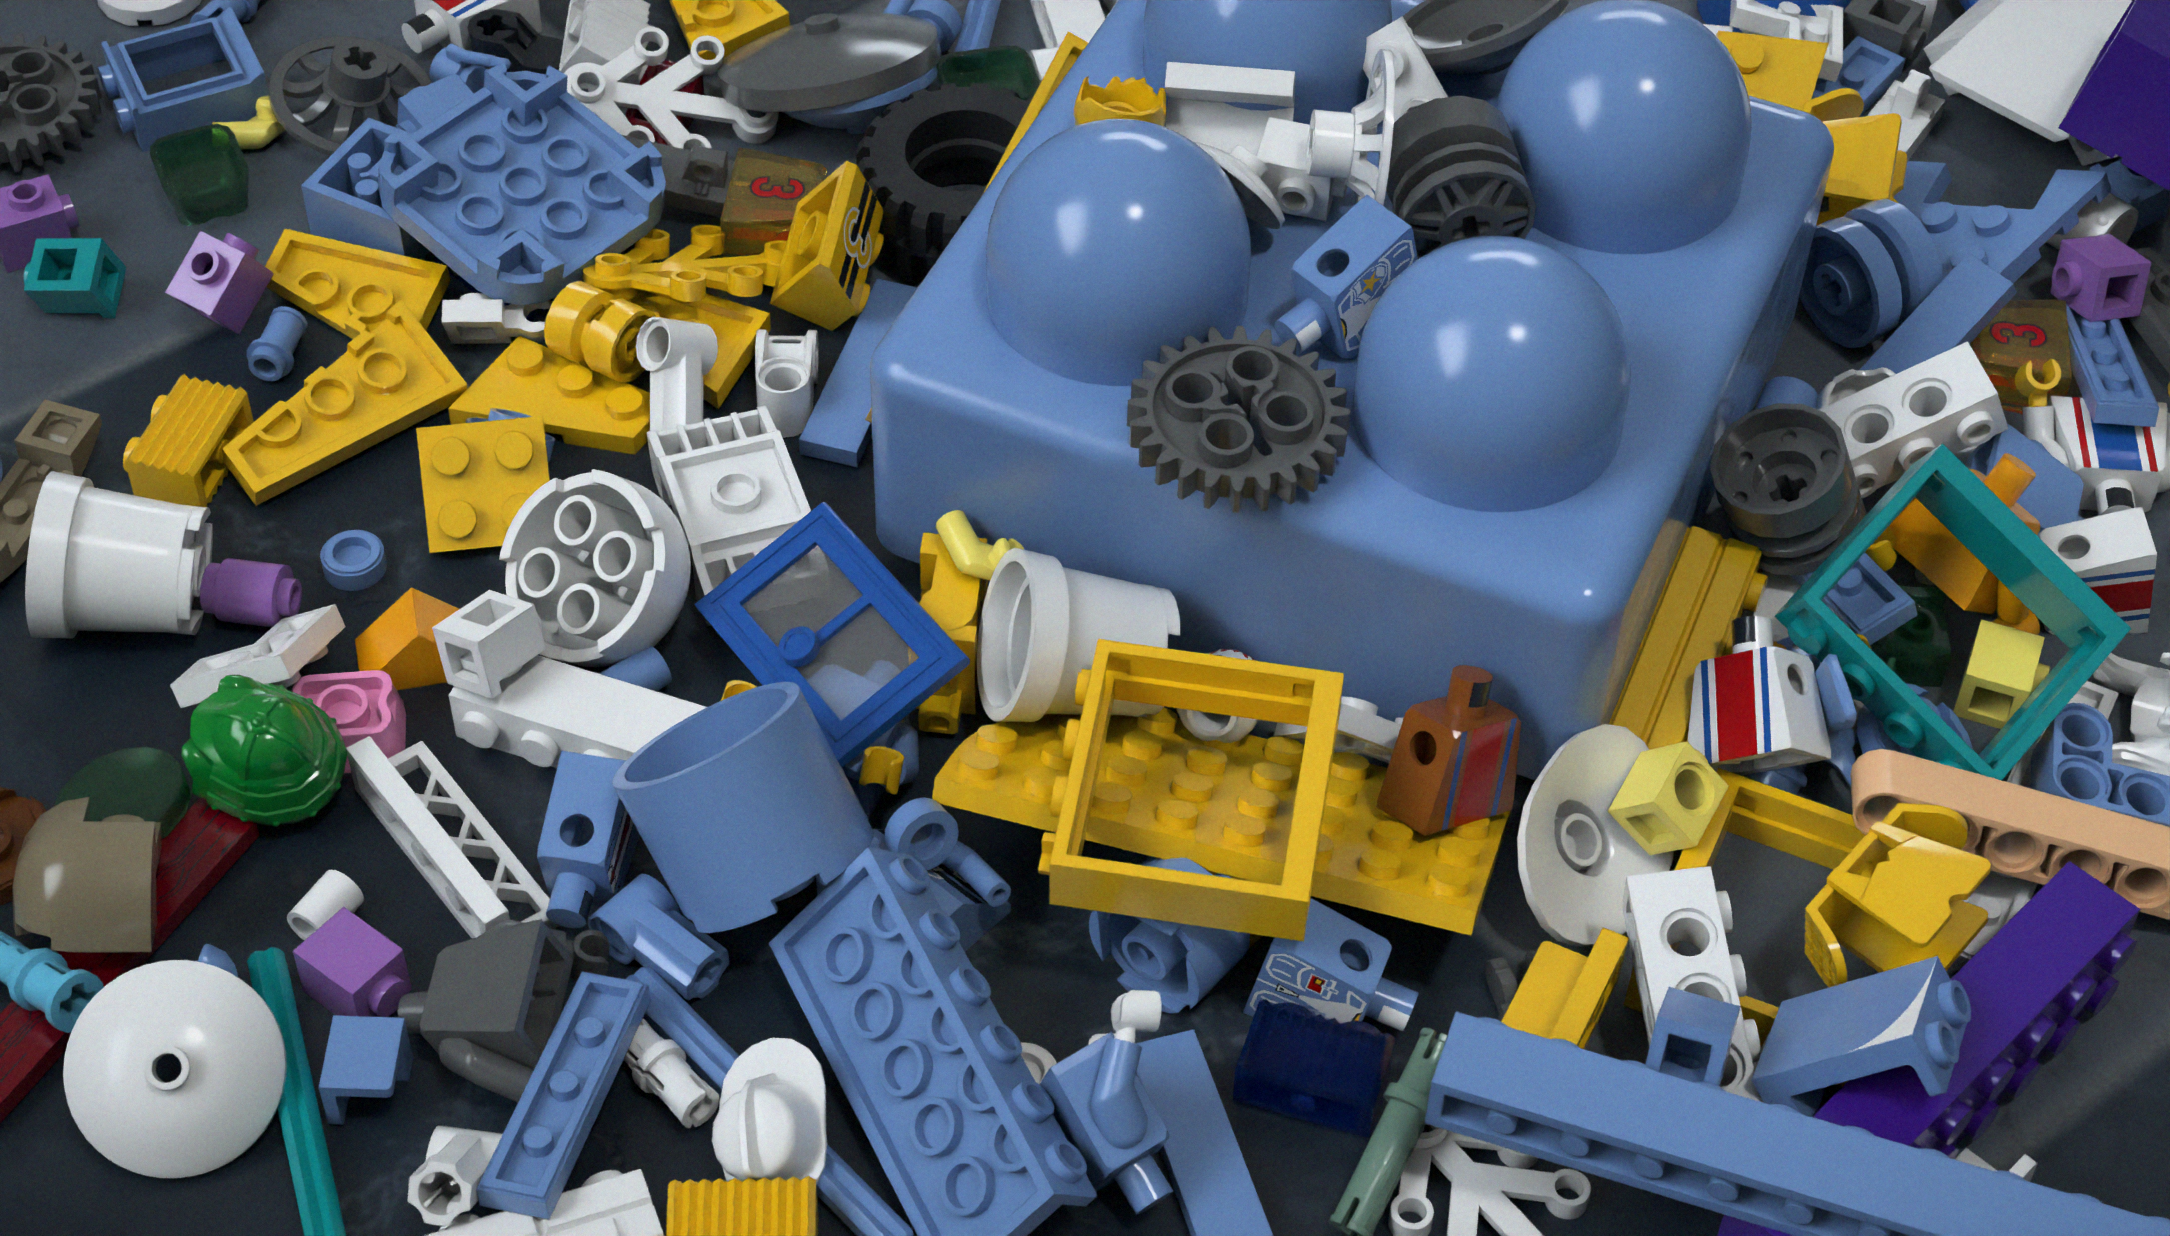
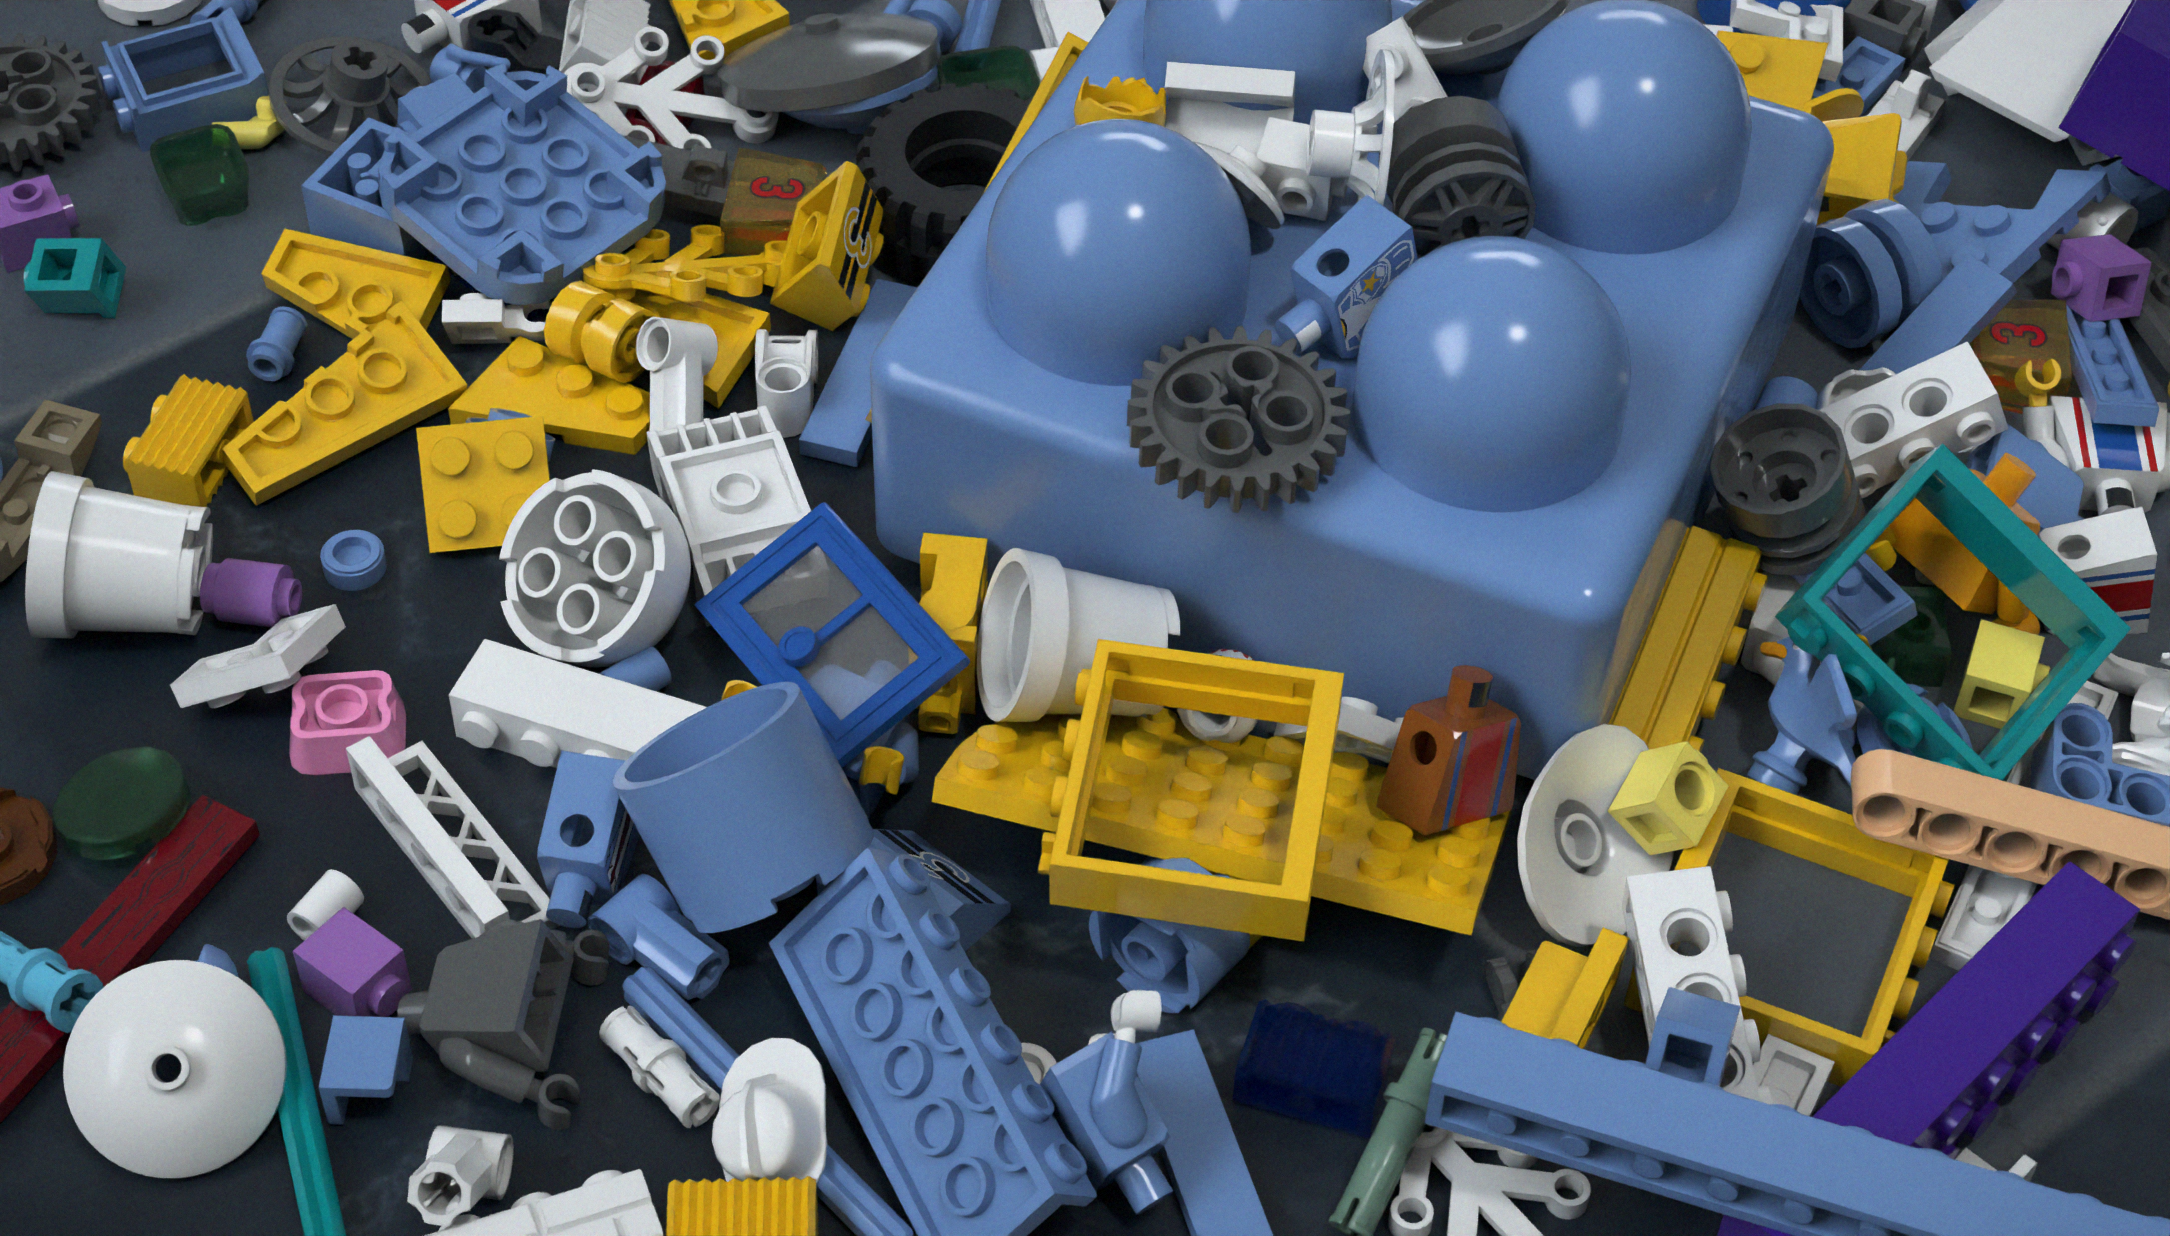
(88, 880): dark tan brick -> none
(220, 280): medium lavender brick -> none
(263, 753): green head -> none
(404, 641): light orange slope -> none
(488, 642): white brick -> none
(563, 1096): medium blue tile -> none
(931, 837): medium blue plate -> none
(965, 548): light yellow arm -> none
(1333, 973): medium blue torso -> none
(1757, 705): white torso -> none
(1864, 1029): medium blue panel -> none
(1904, 900): yellow piece -> none

